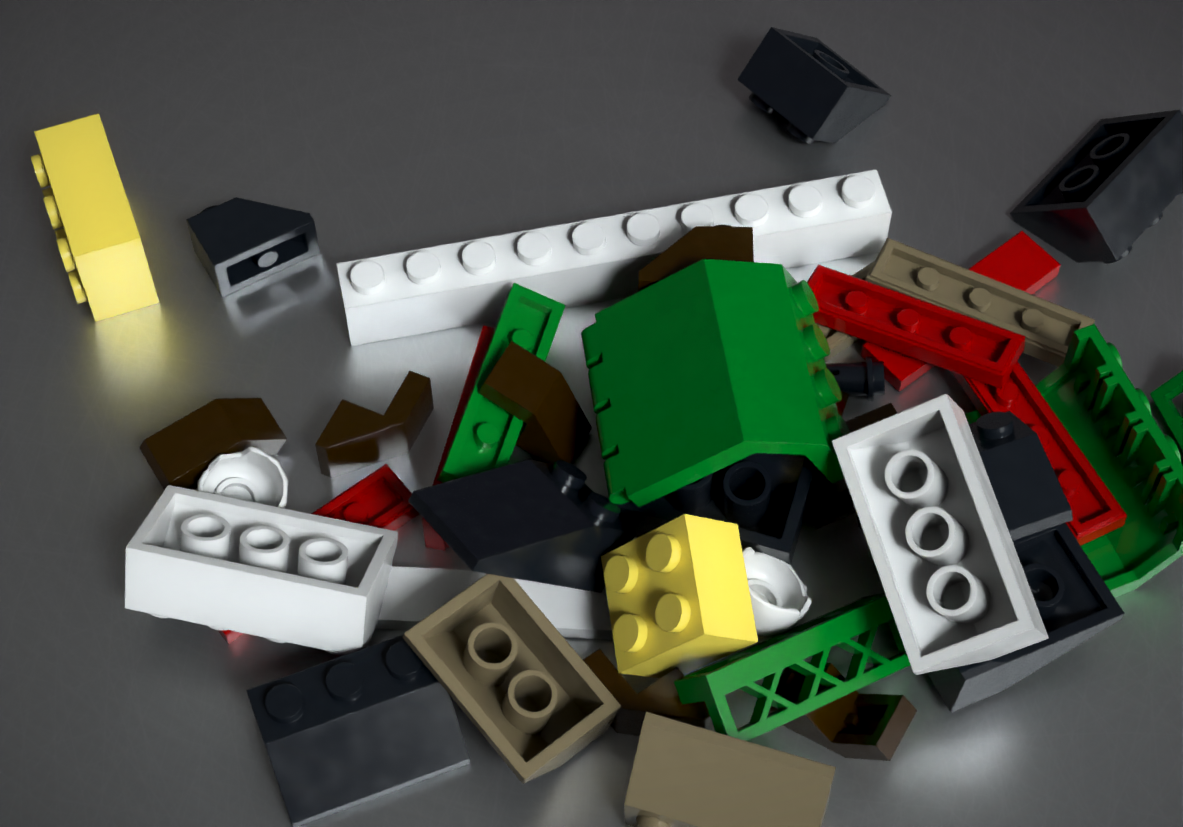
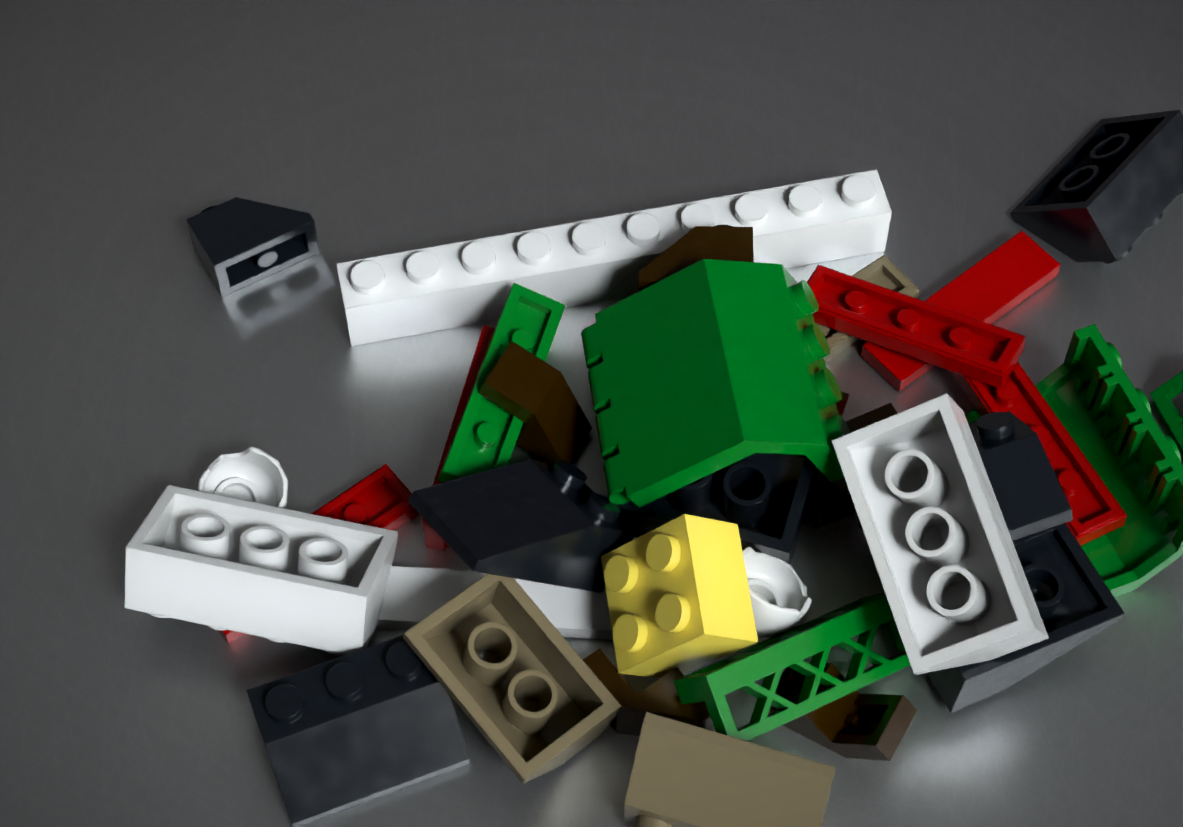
(96, 218): light yellow brick -> none
(220, 427): dark brown slope -> none
(364, 437): dark brown slope -> none
(810, 87): black slope -> none
(860, 377): black pin -> none
(950, 286): dark tan tile -> none

